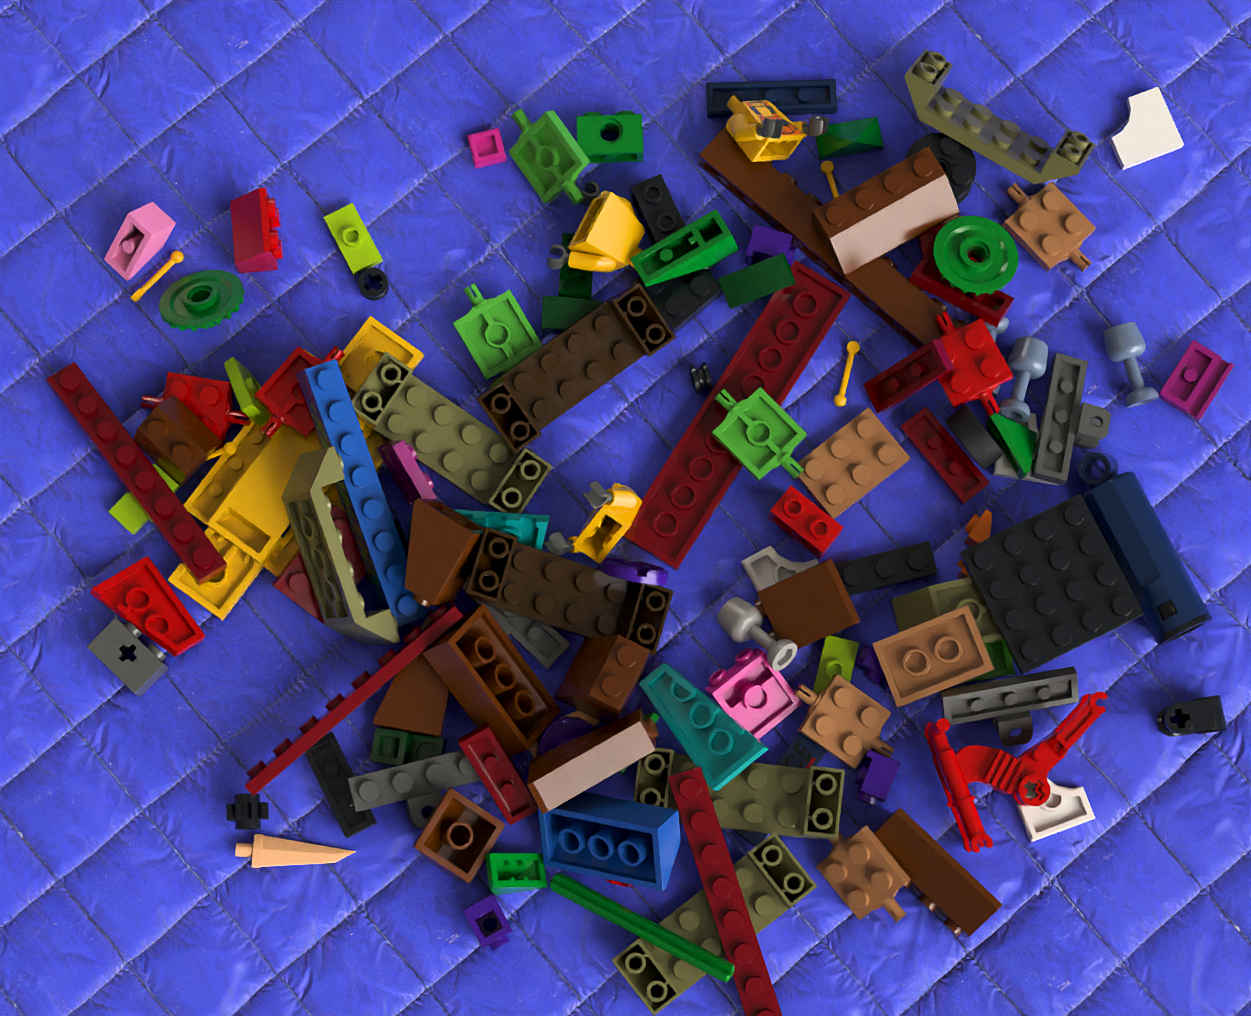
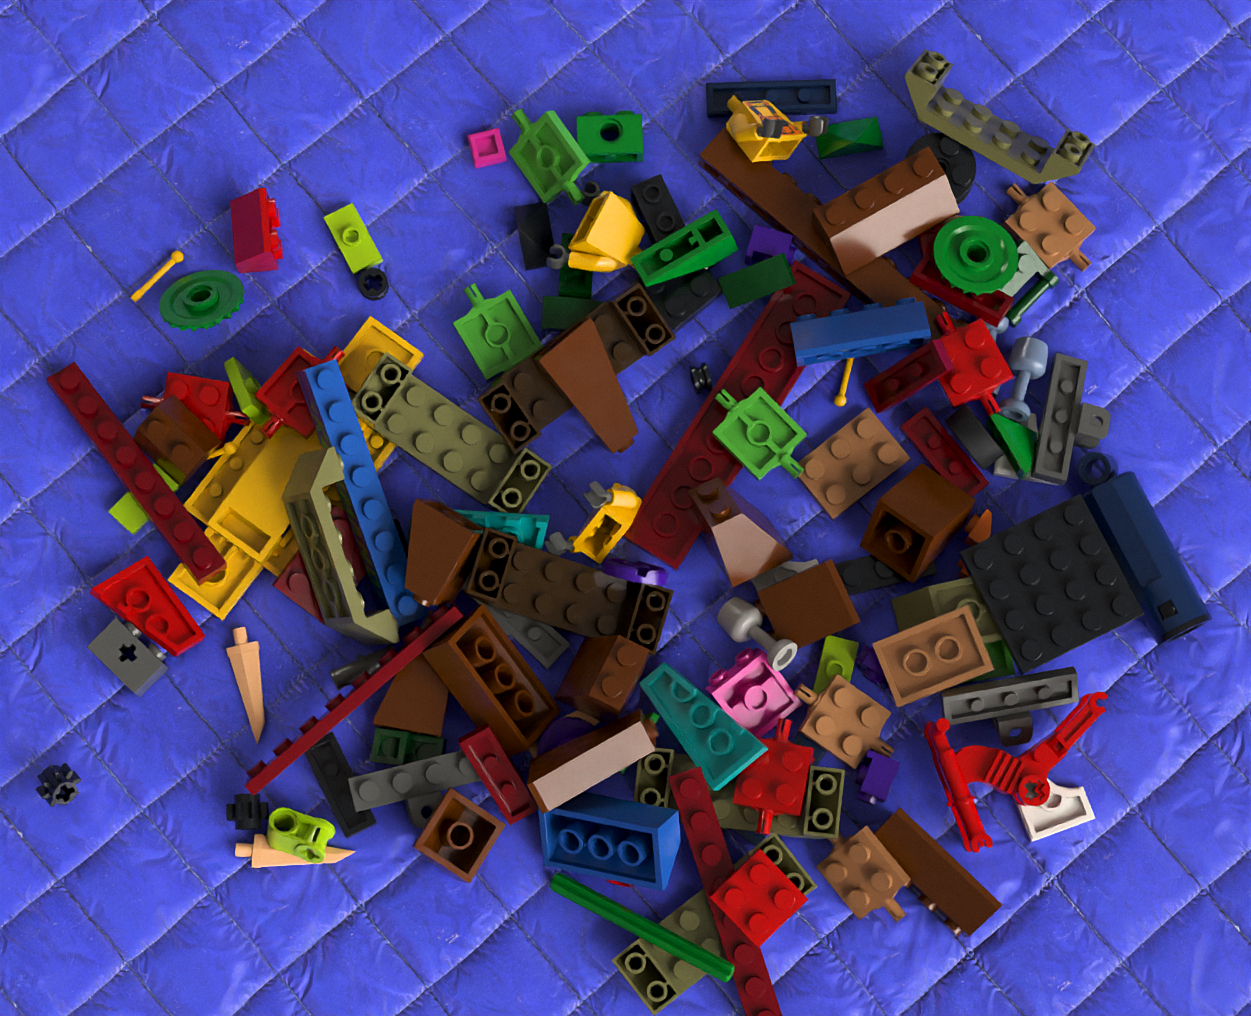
(58, 784): none -> black gear
(139, 239): bright pink slope -> none
(246, 667): none -> light nougat bar
(301, 834): none -> lime piece
(346, 674): none -> dark grey pin
(402, 465): magenta plate -> none
(482, 911): dark purple brick -> none
(515, 872): green slope -> none
(534, 234): none -> black slope
(586, 380): none -> reddish brown slope
(737, 532): none -> slope
(758, 897): none -> red plate
(776, 779): none -> red plate
(805, 522): red brick -> none
(827, 169): yellow hinge -> none
(860, 333): none -> blue slope
(916, 522): none -> reddish brown slope
(1028, 265): none -> plate
(1123, 345): sand blue piece -> none
(1148, 131): white tile -> none
(1195, 380): magenta plate -> none
(1196, 716): black piece -> none

